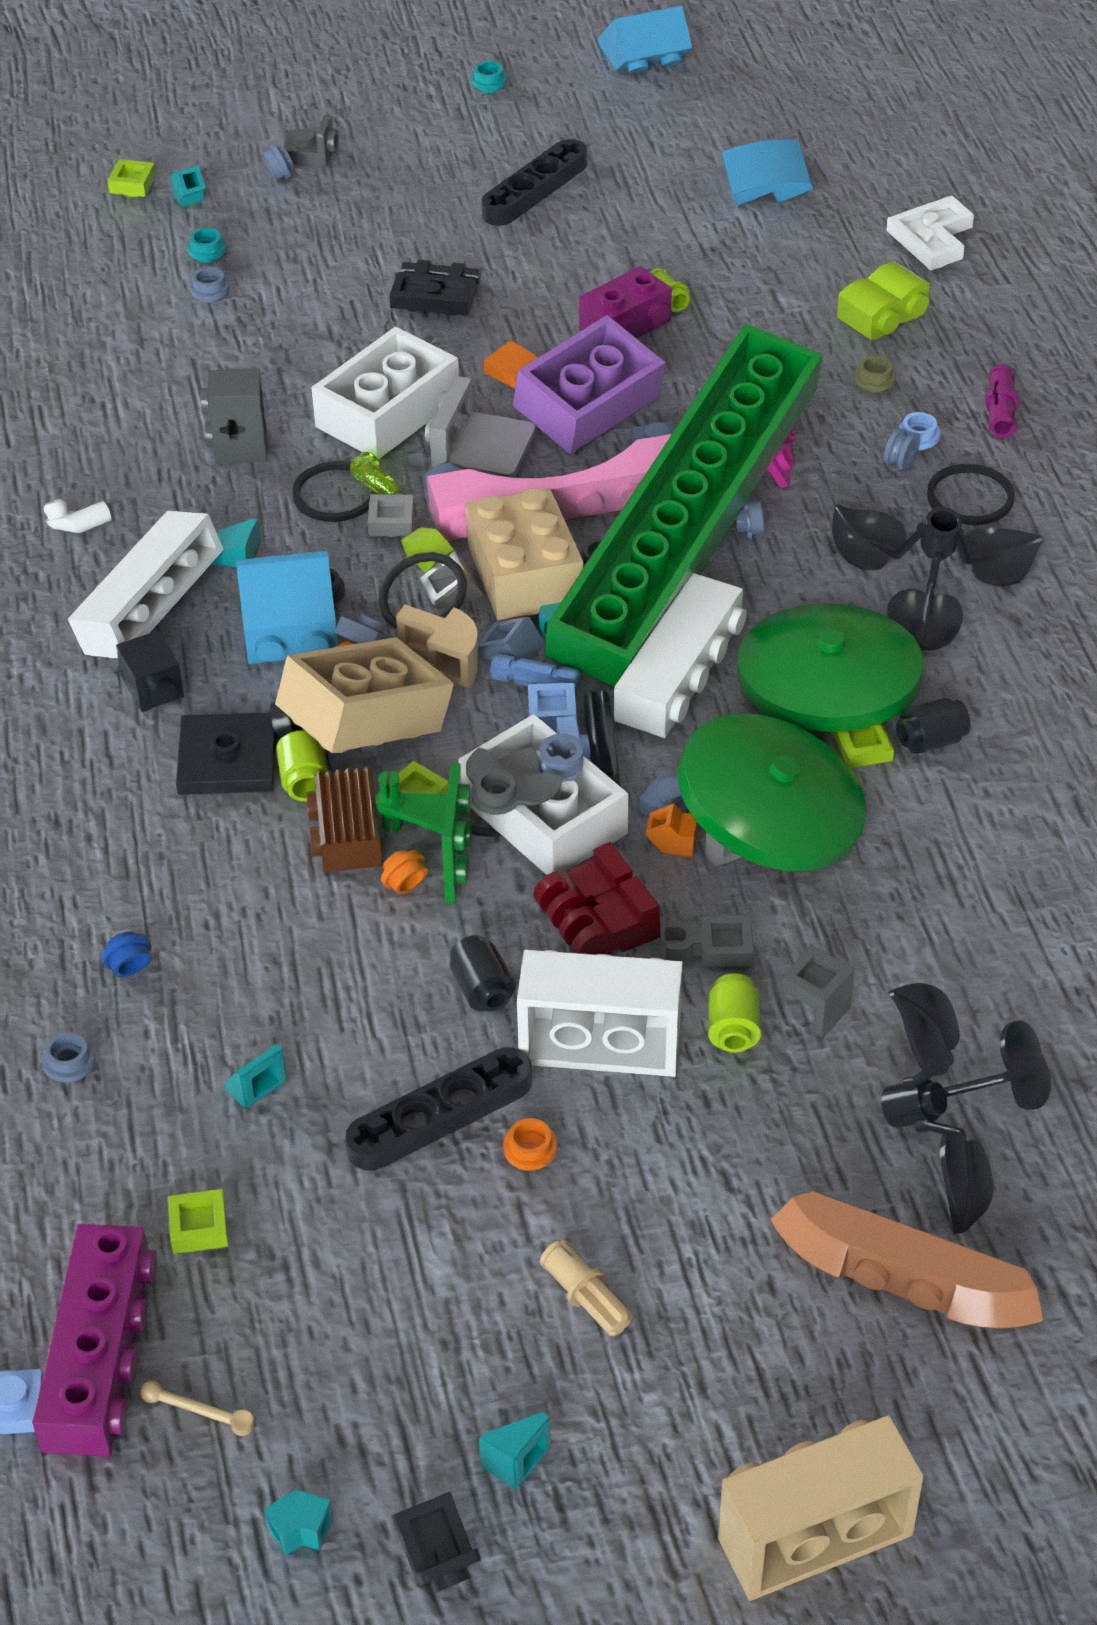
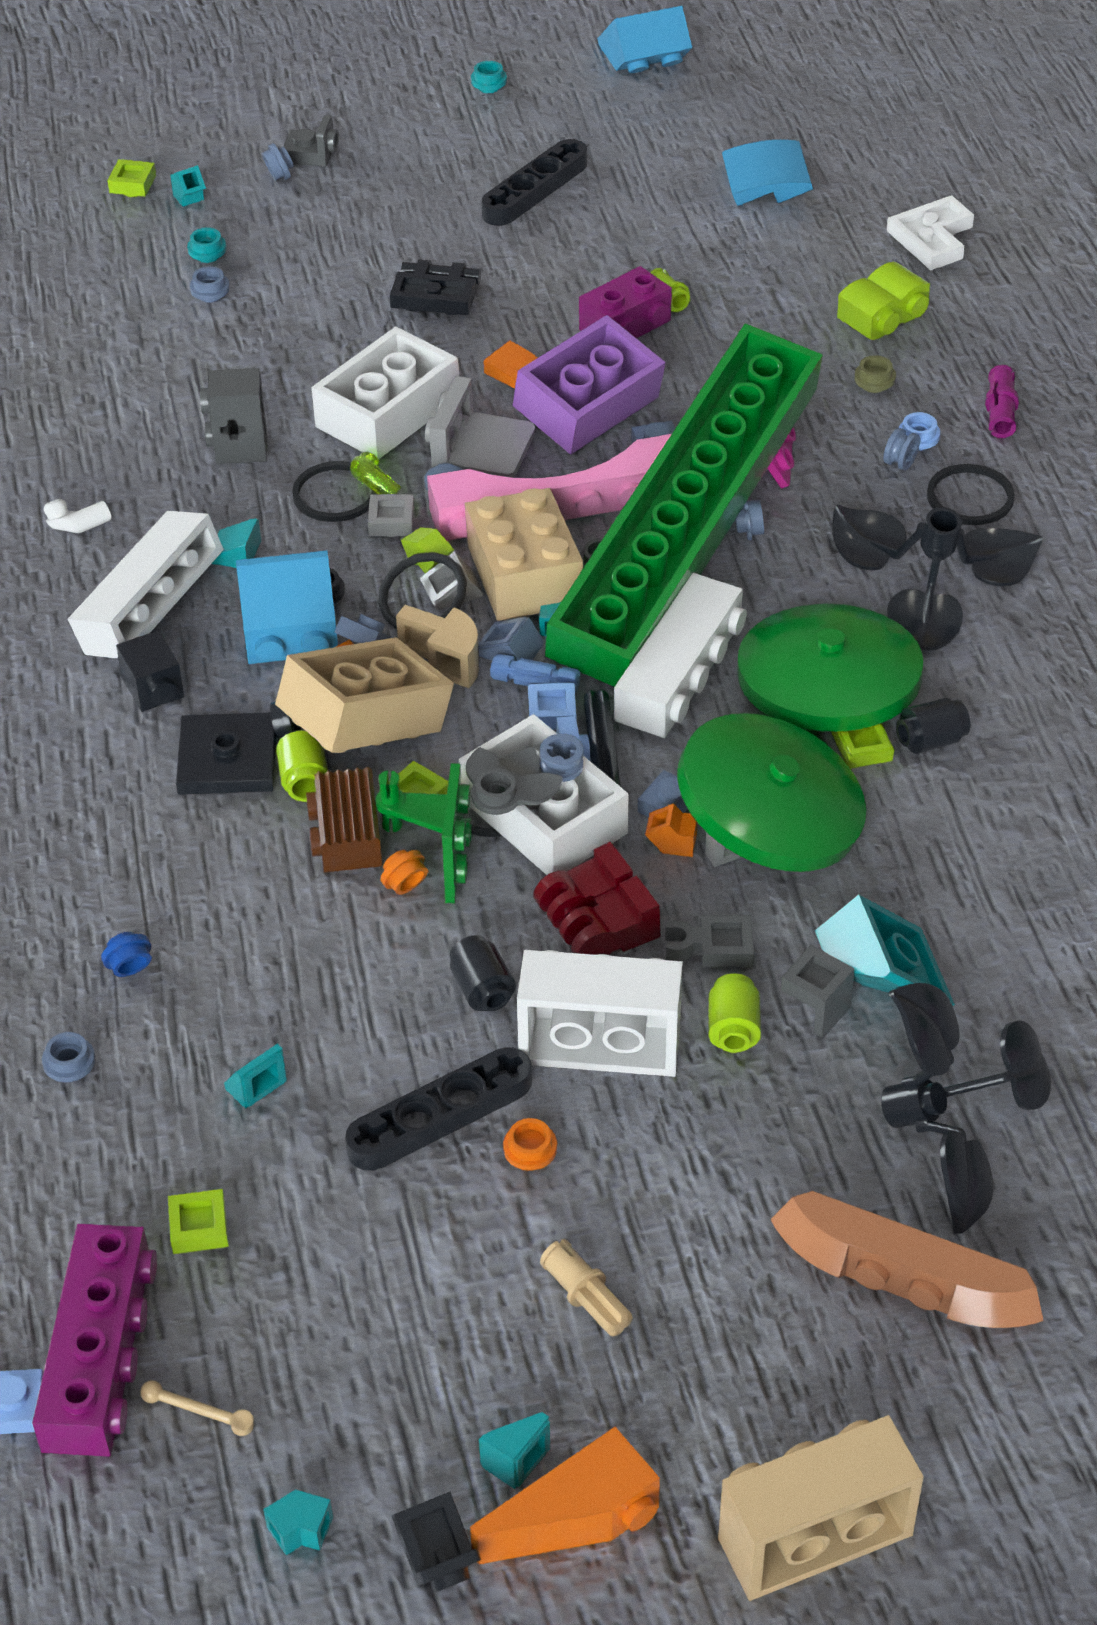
(574, 1504): none -> orange slope
(880, 947): none -> teal slope

